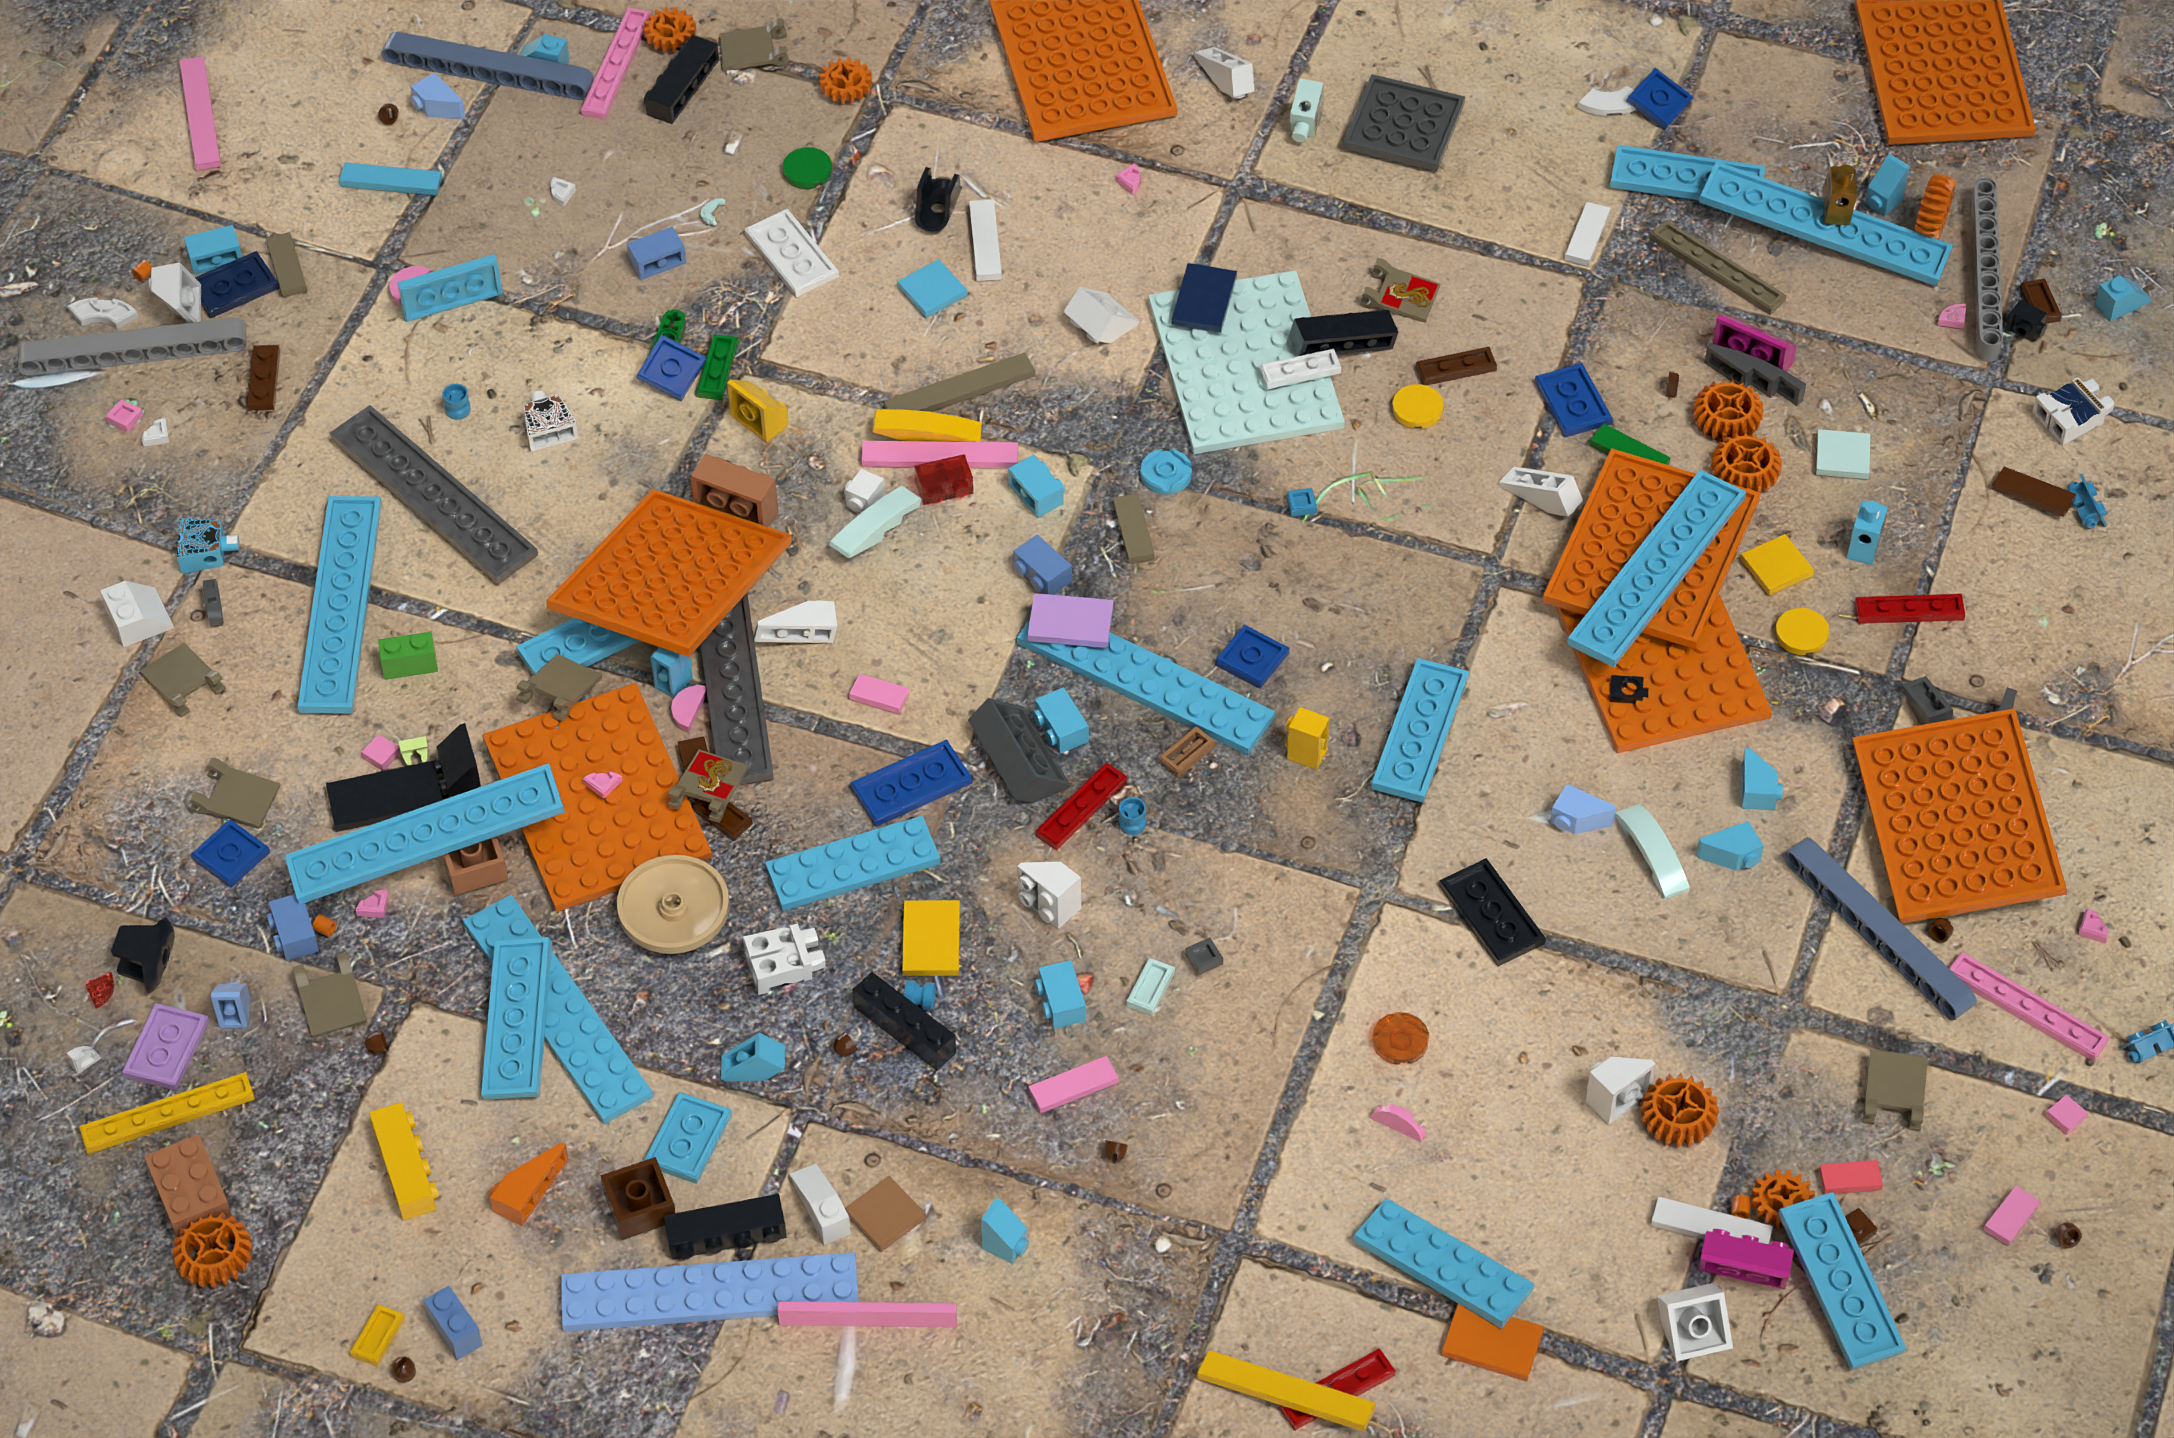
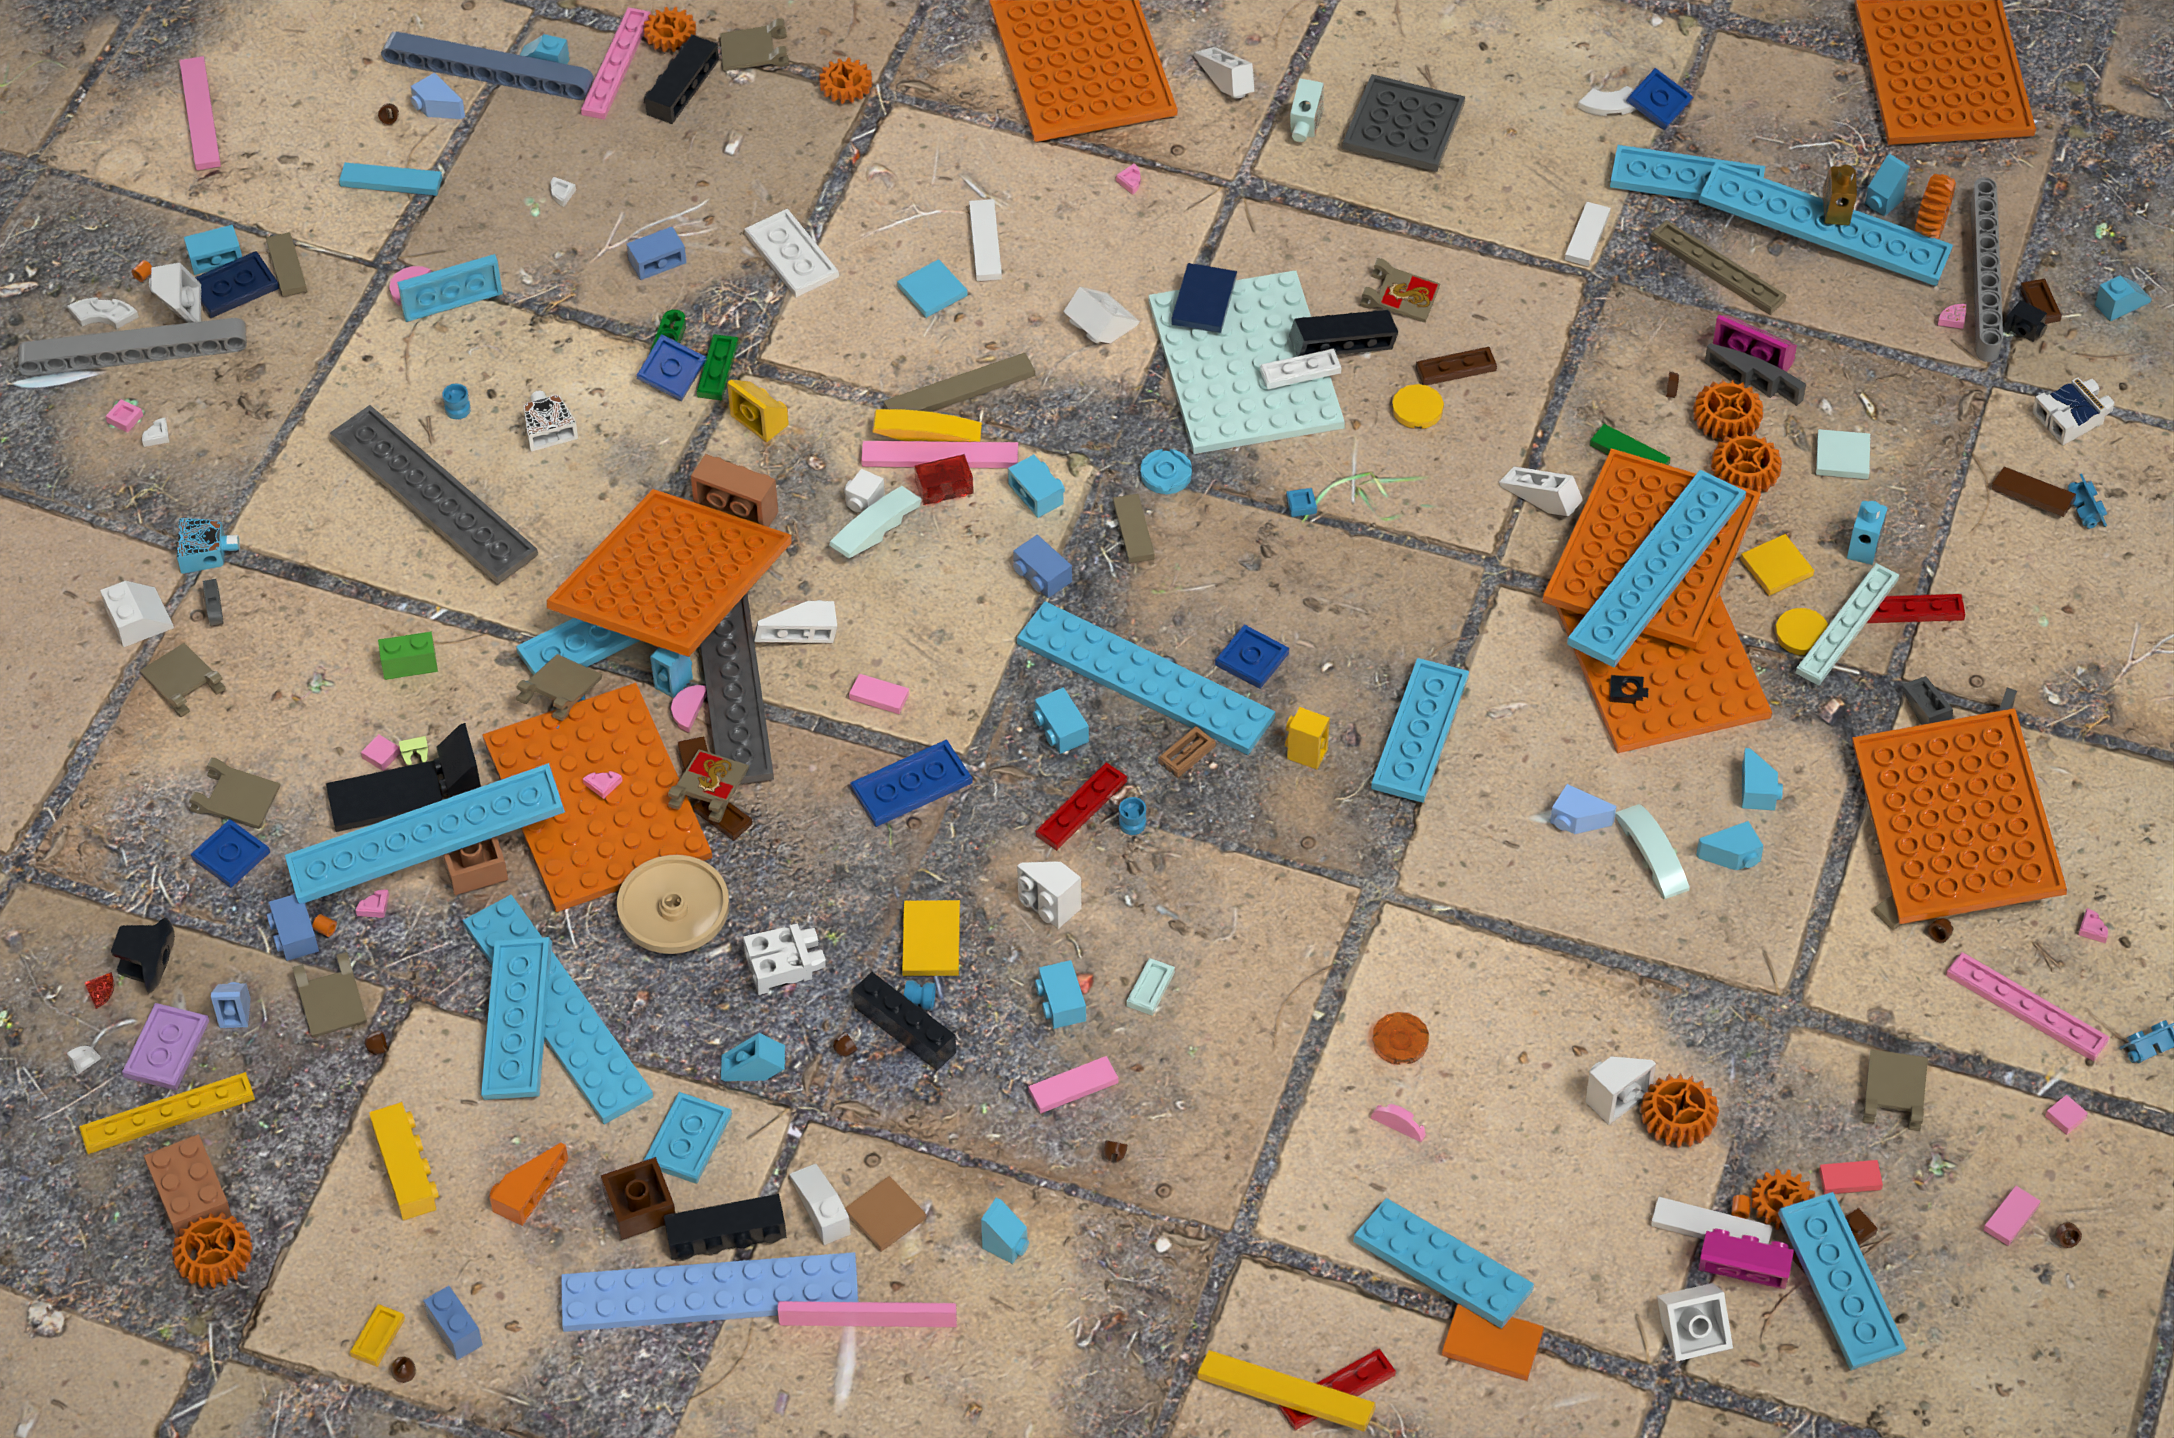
(263, 377): reddish brown plate -> none
(340, 605): medium azure plate -> none
(708, 209): light aqua piece -> none
(807, 167): green tile -> none
(852, 863): medium azure plate -> none
(934, 192): black piece -> none
(1017, 751): dark grey slope -> none
(1070, 620): lavender tile -> none
(1204, 956): dark grey plate -> none
(1492, 912): black tile -> none
(1573, 400): blue tile -> none
(1847, 624): none -> light aqua tile
(1880, 929): sand blue beam -> none

